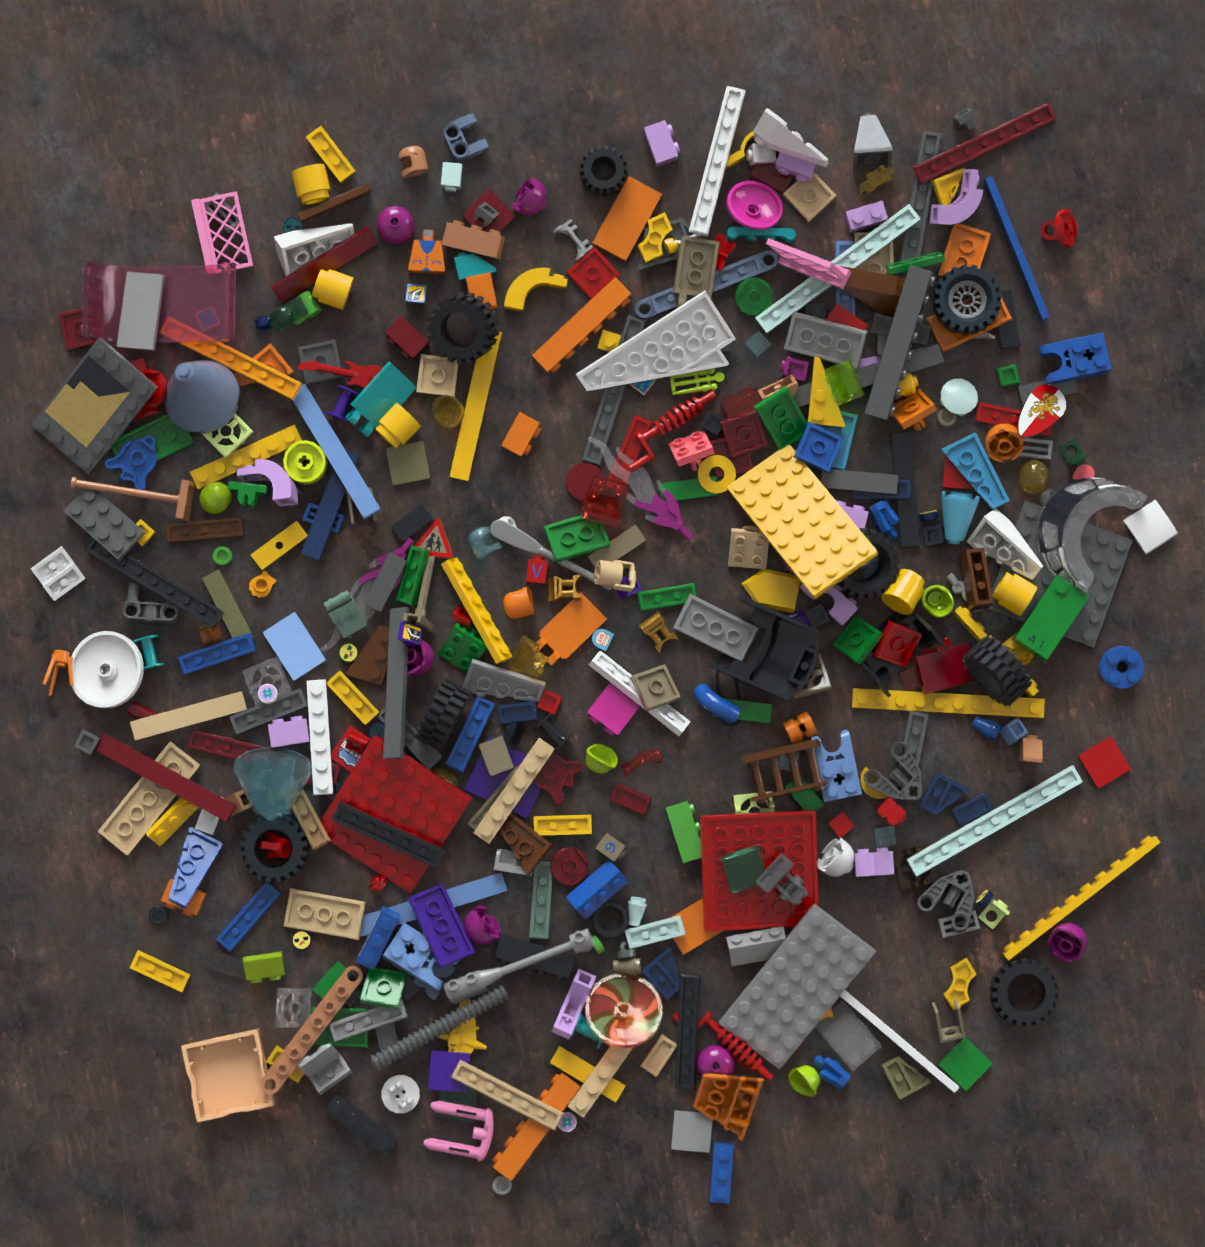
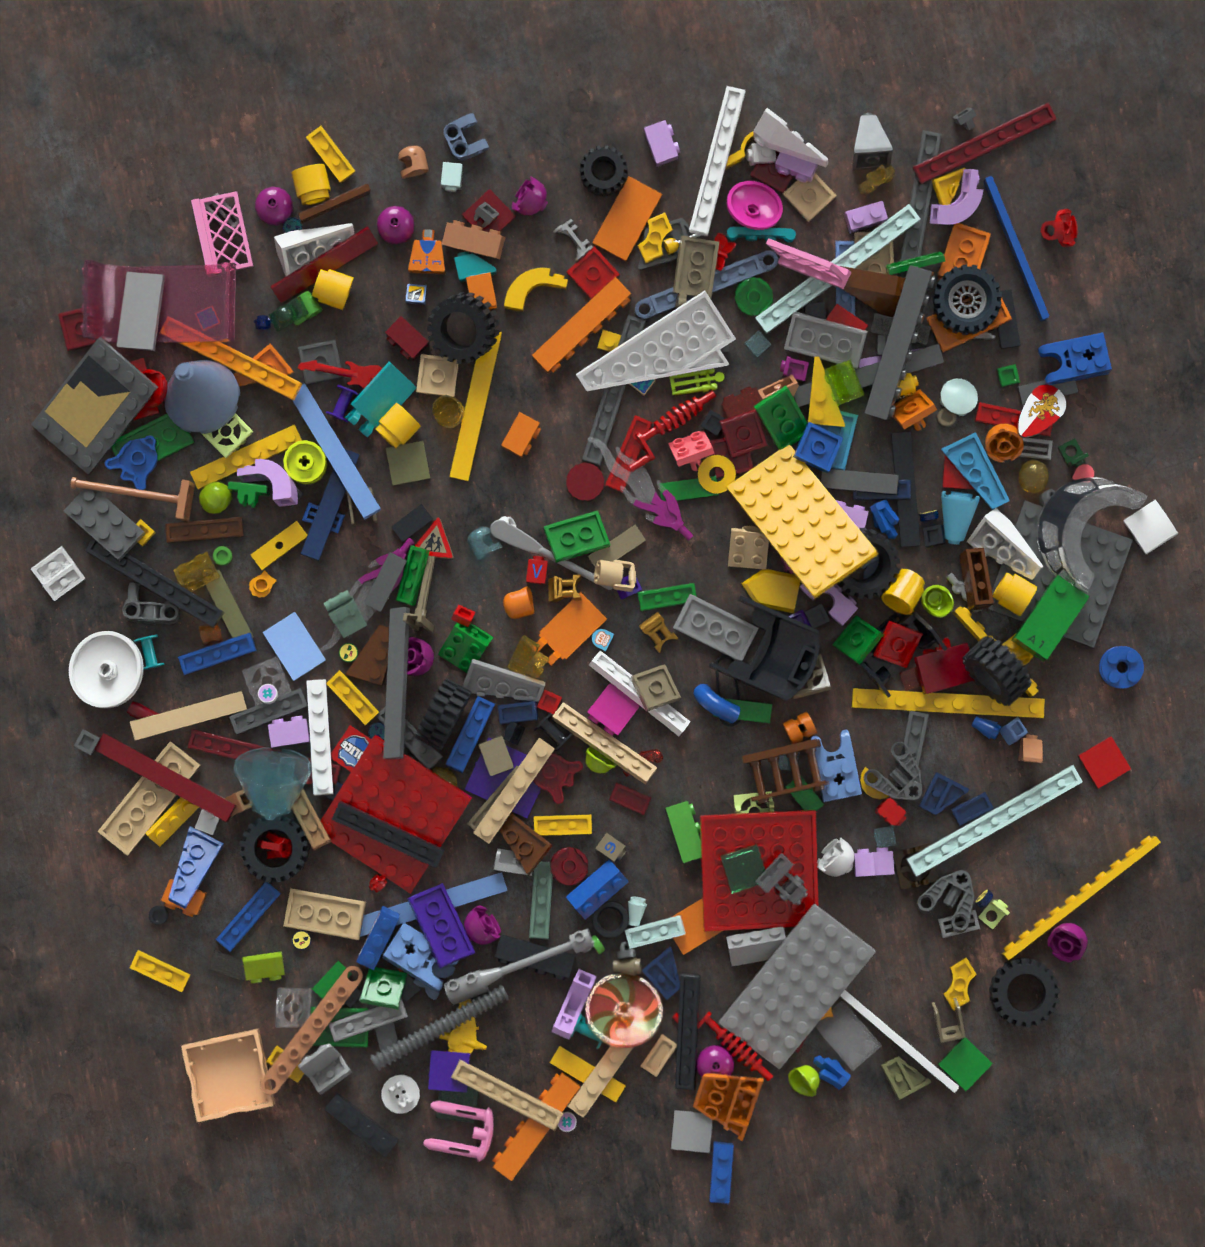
(59, 659): orange plant -> none
(196, 572): none -> clear yellow bracket
(274, 214): none -> magenta cylinder
(356, 743): red slope -> none
(410, 634): slope -> none
(476, 610): yellow plate -> none
(501, 1185): light grey tile -> none
(604, 501): clear red bracket -> none
(604, 743): none -> tan plate
(841, 824): red tile -> none

